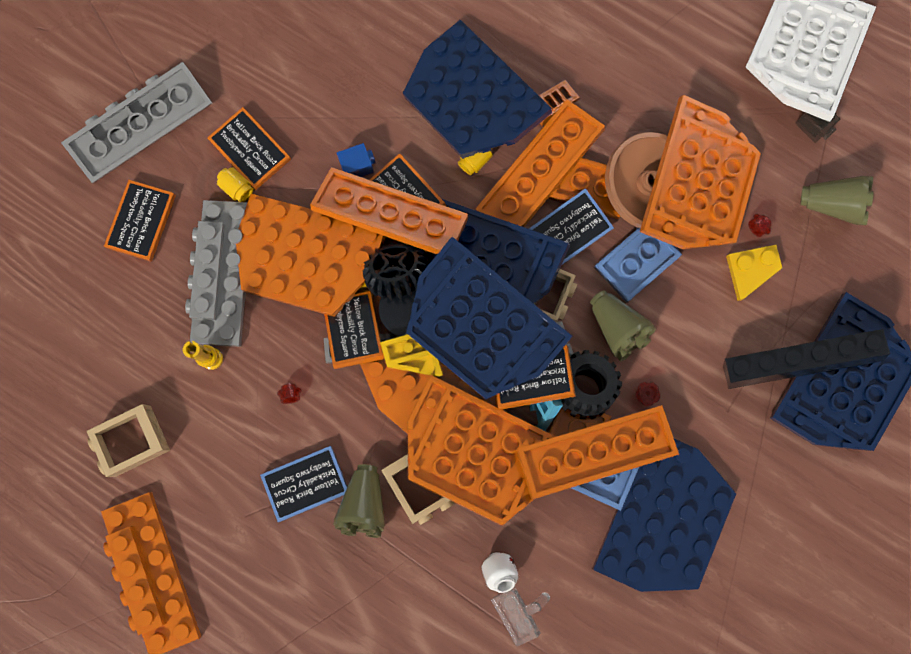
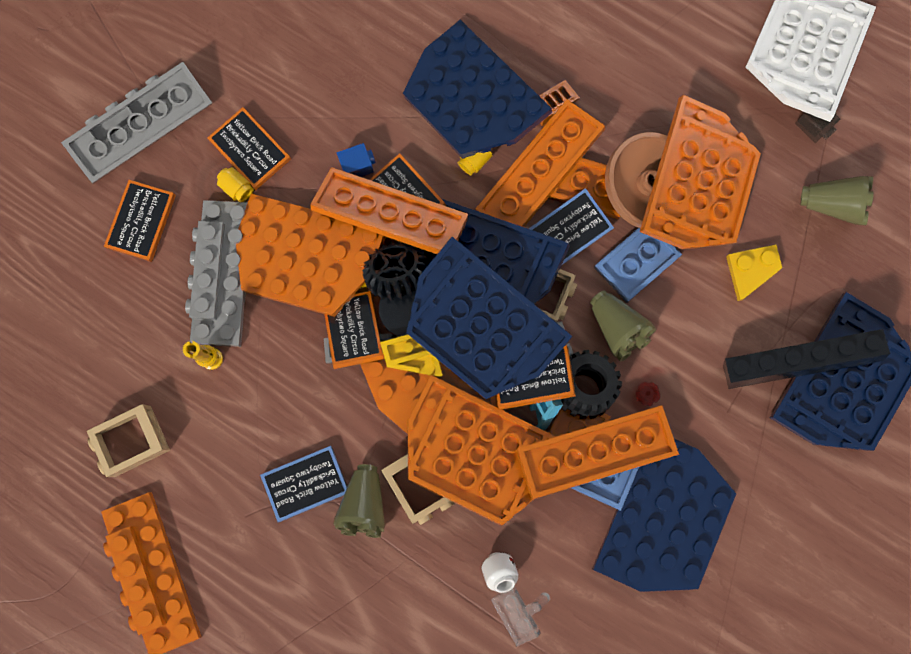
(289, 393): clear red plate -> none
(760, 225): clear red plate -> none

